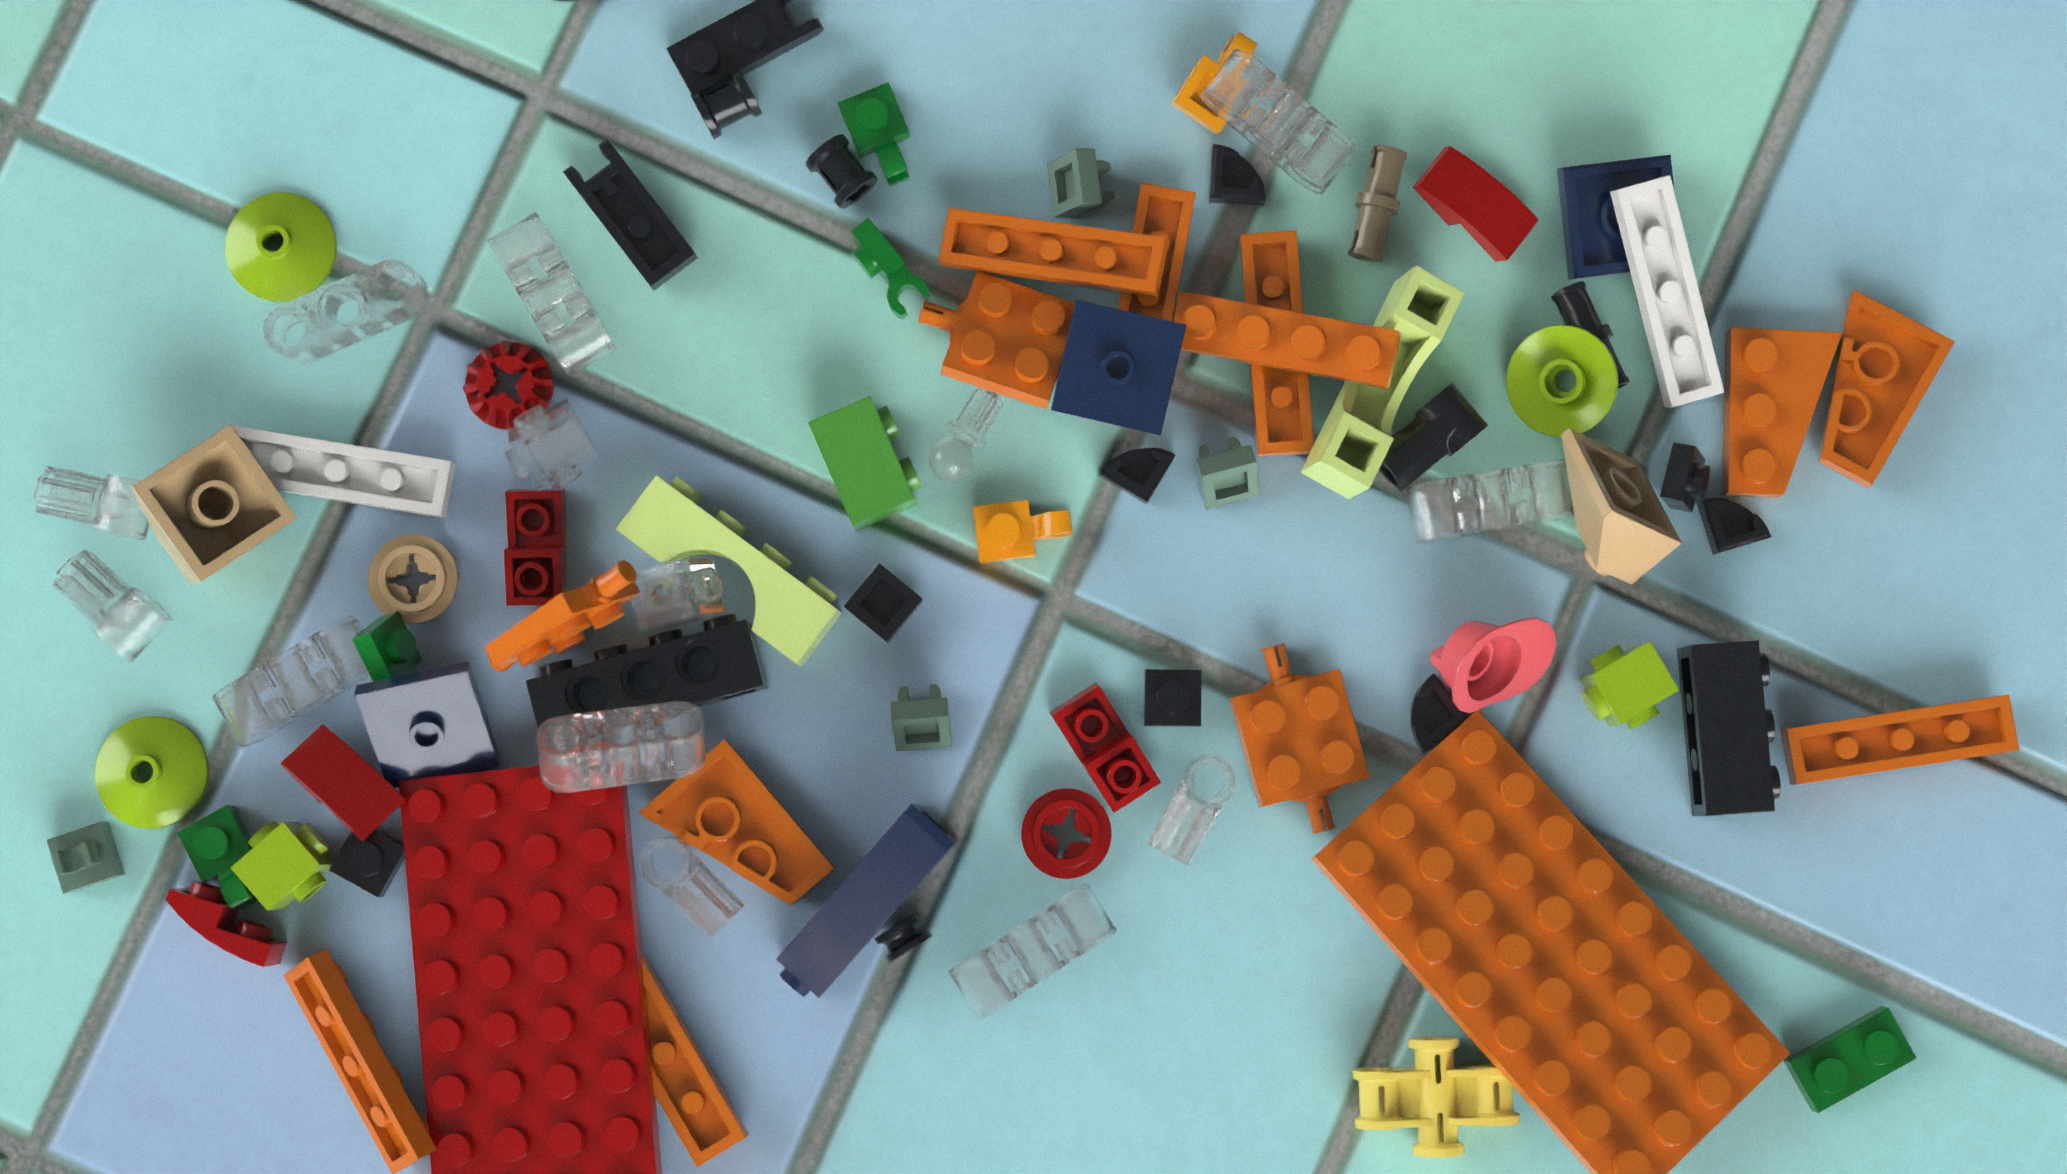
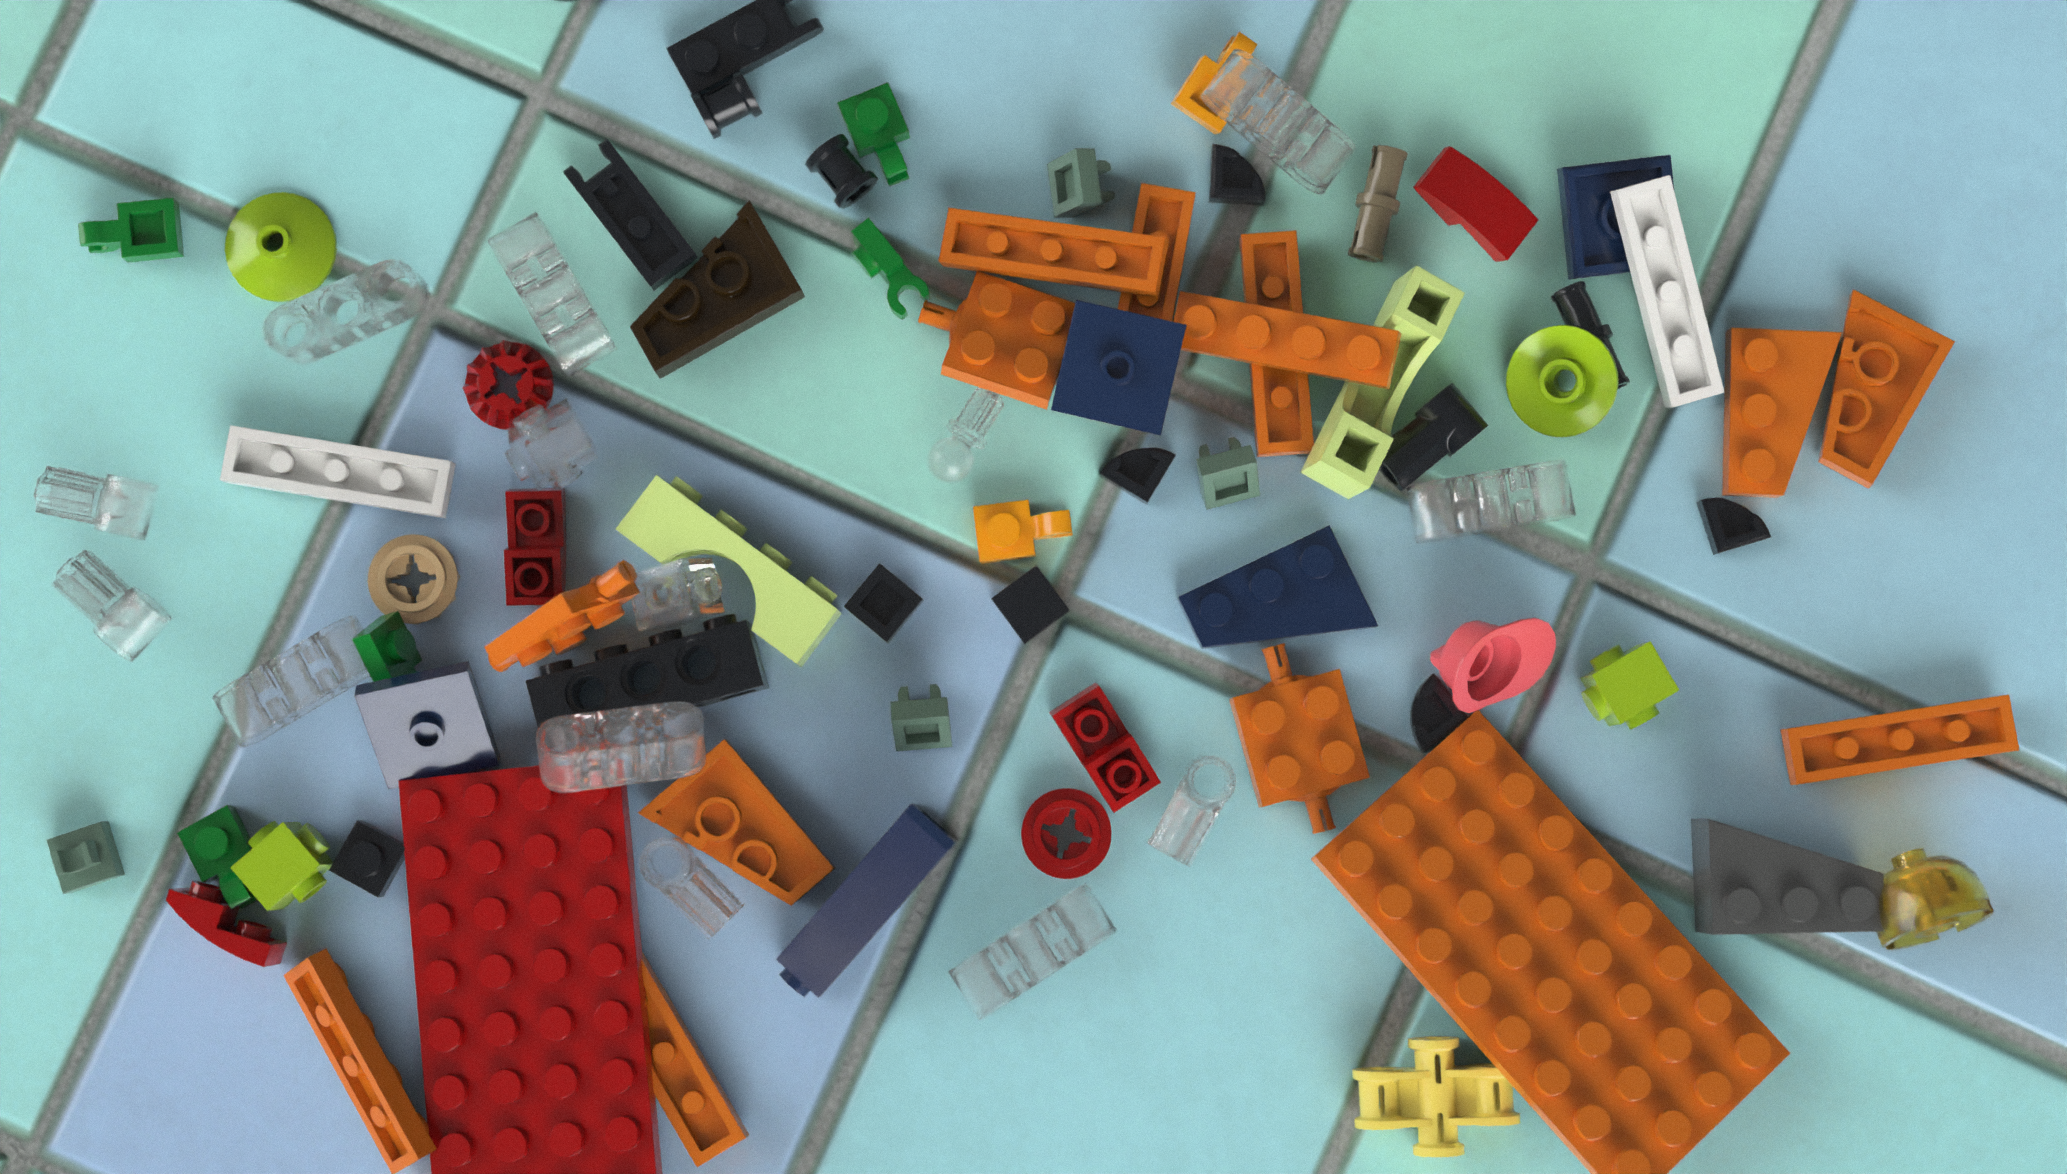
(143, 231): none -> green plate
(177, 777): lime dish -> none
(212, 505): tan slope -> none
(343, 782): red slope -> none
(721, 296): none -> dark brown wing
(864, 462): bright green brick -> none
(903, 937): black bush -> none
(1030, 605): none -> black tile
(1172, 698): black plate -> none
(1281, 595): none -> dark blue wing
(1615, 510): tan slope -> none
(1685, 478): black plate -> none
(1727, 728): black brick -> none
(1774, 887): none -> dark grey wedge
(1850, 1059): green plate -> none
(1929, 898): none -> clear yellow cylinder

